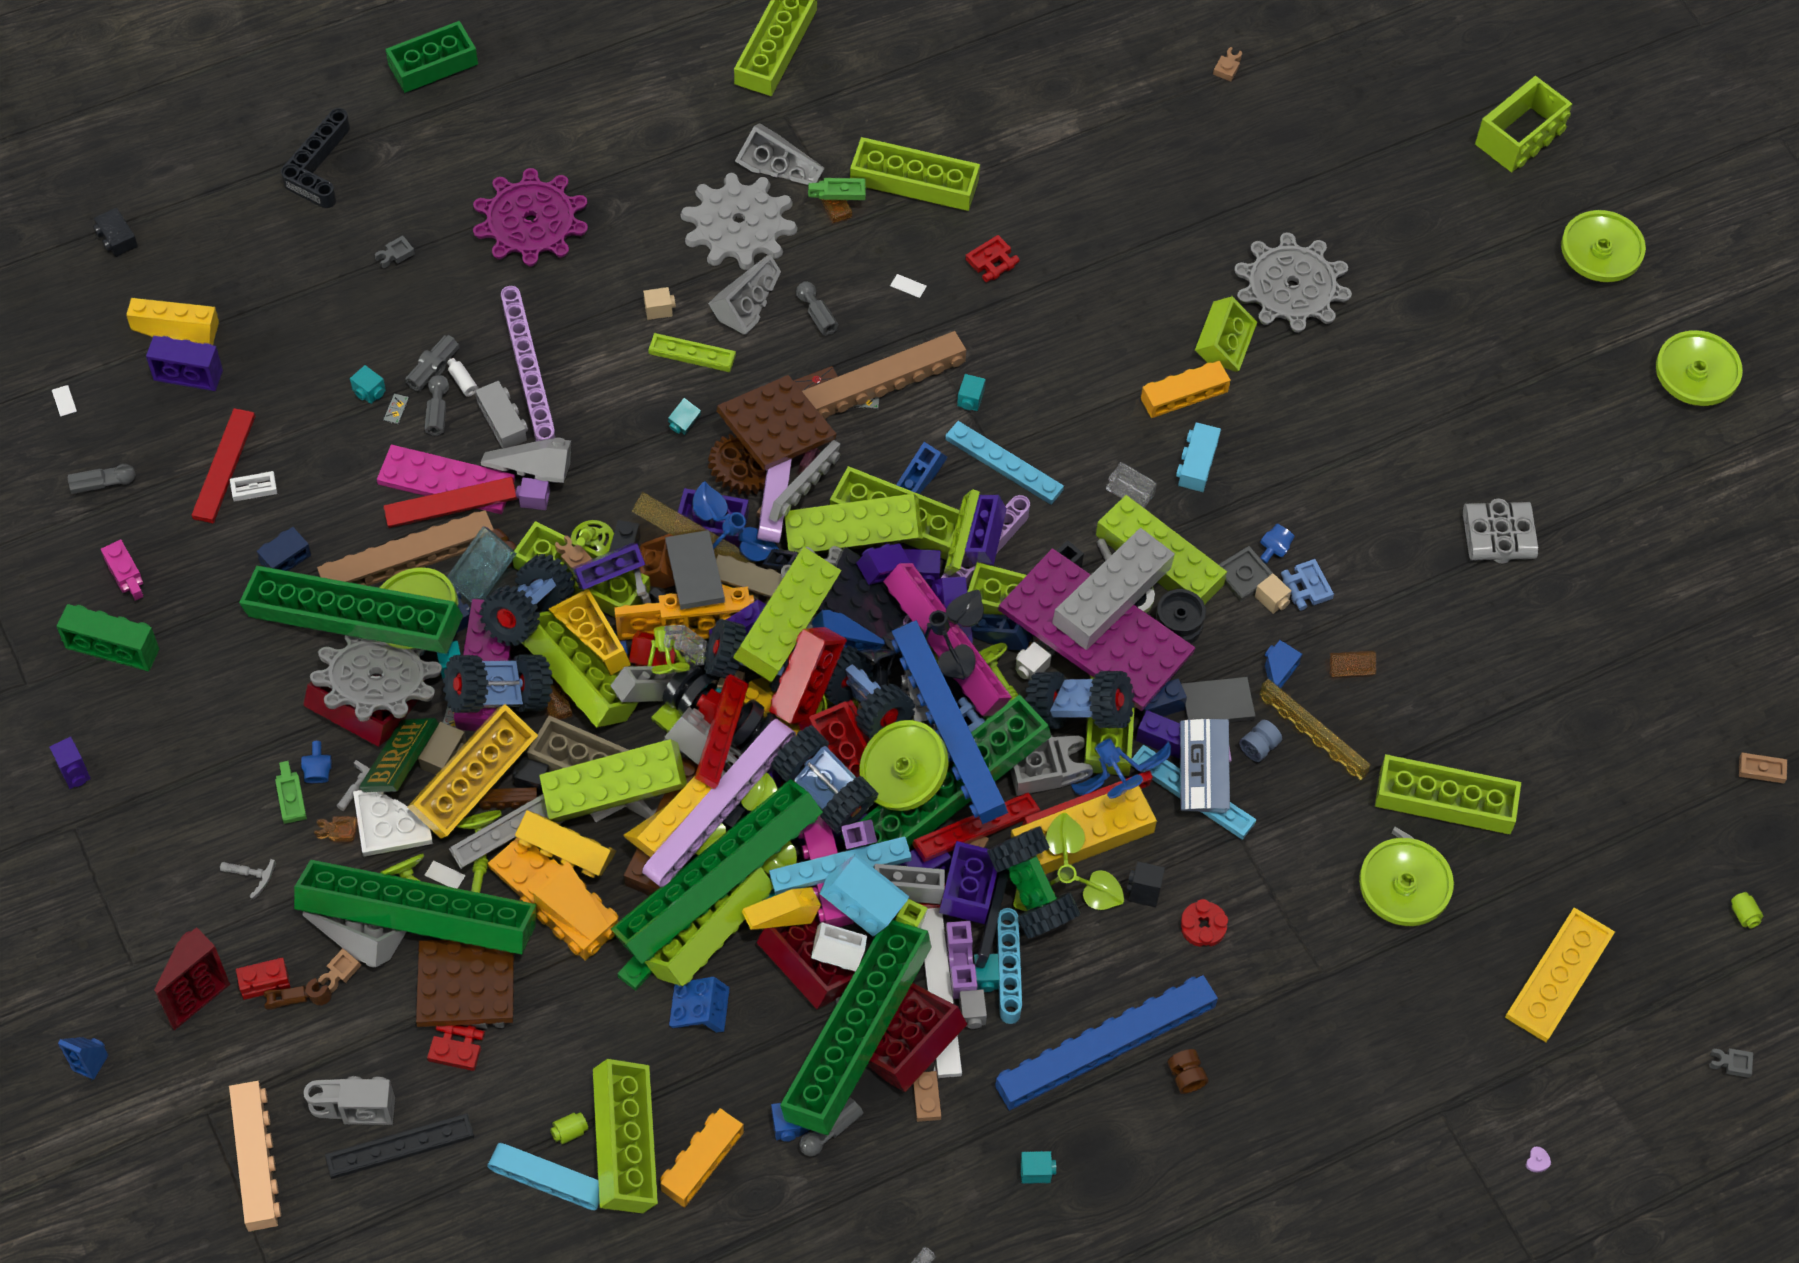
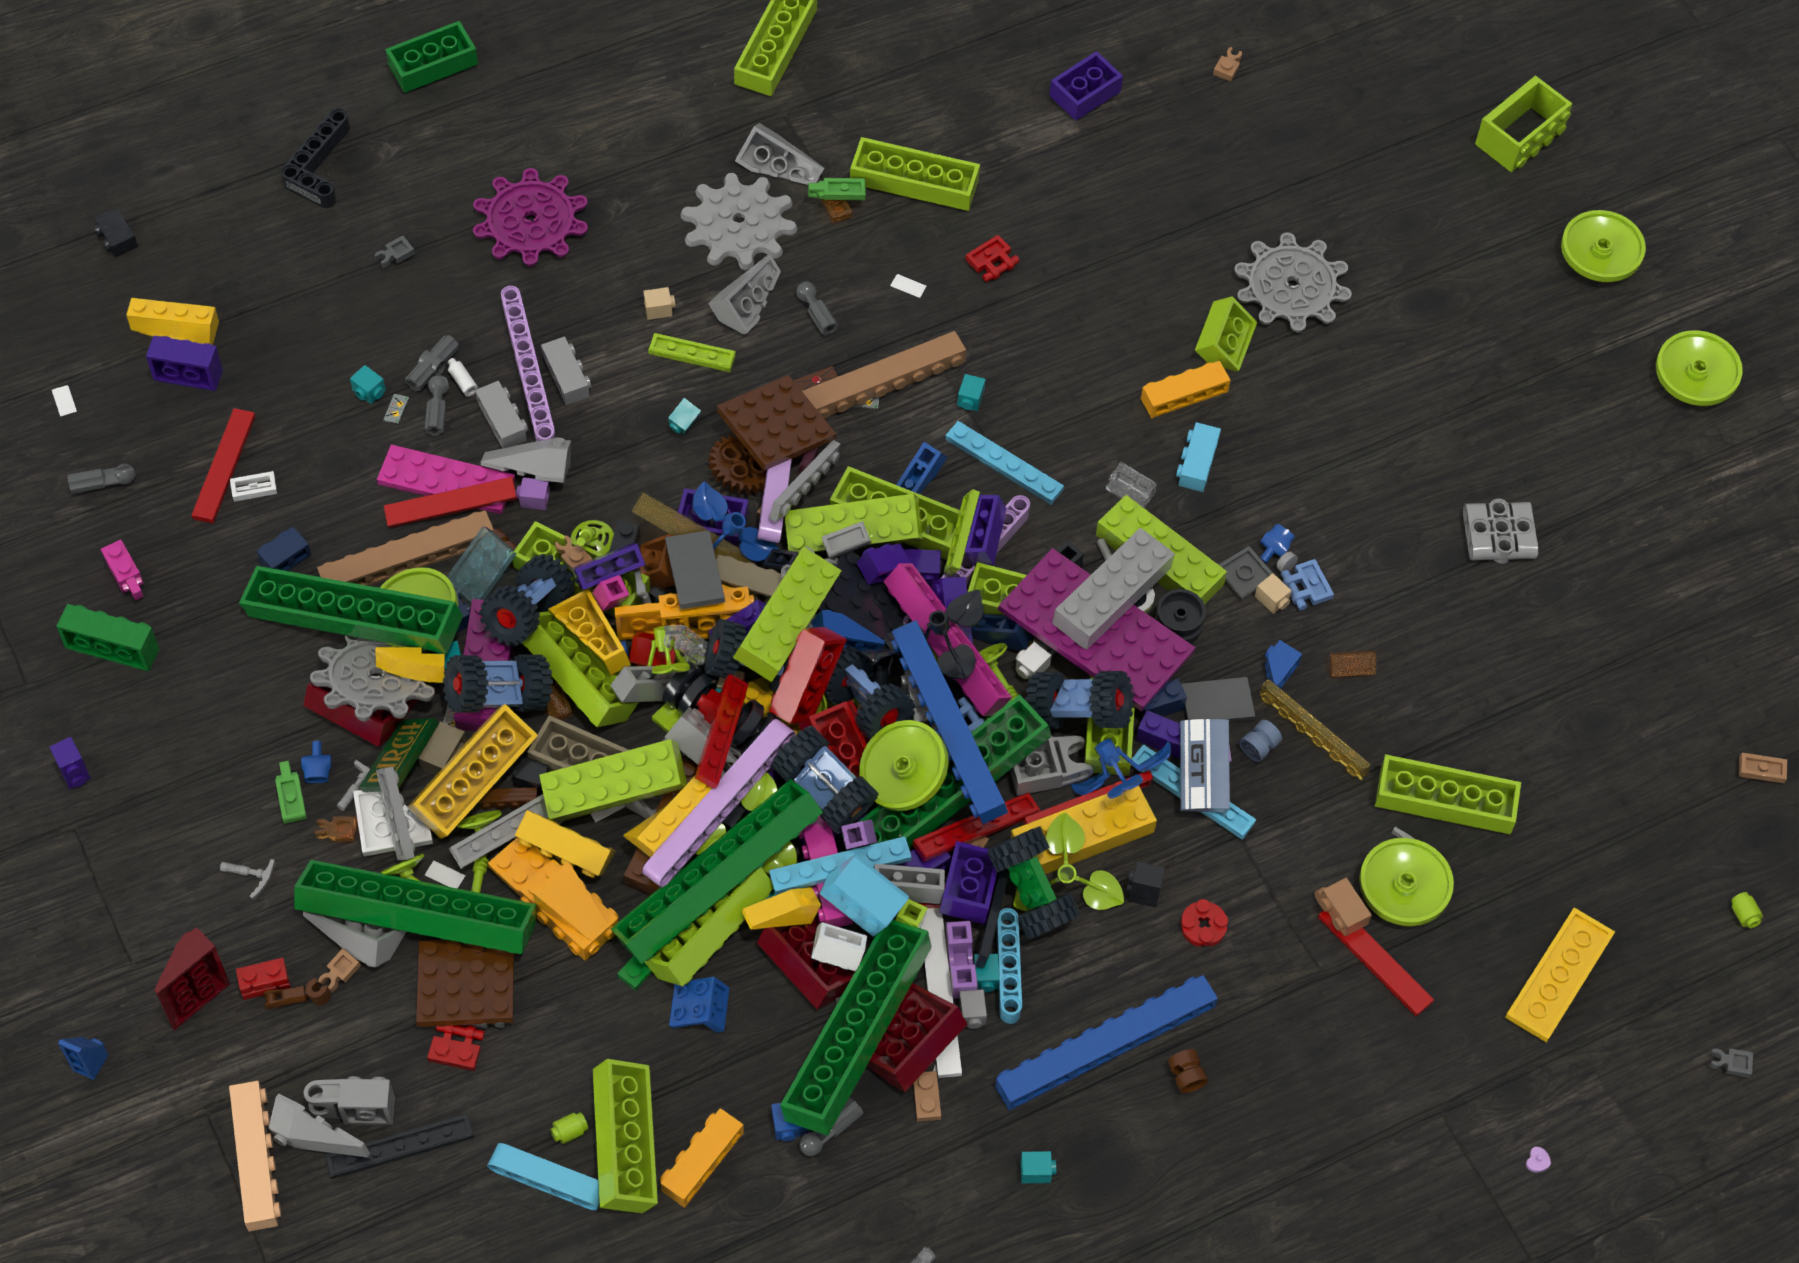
(301, 1131): none -> light grey wedge
(396, 818): none -> light grey plate
(411, 663): none -> yellow slope
(566, 370): none -> light grey brick
(610, 593): none -> dark pink brick
(846, 540): none -> light grey tile
(1086, 85): none -> dark purple brick
(1287, 561): none -> light grey tile
(1344, 906): none -> medium nougat hinge
(1383, 967): none -> red tile

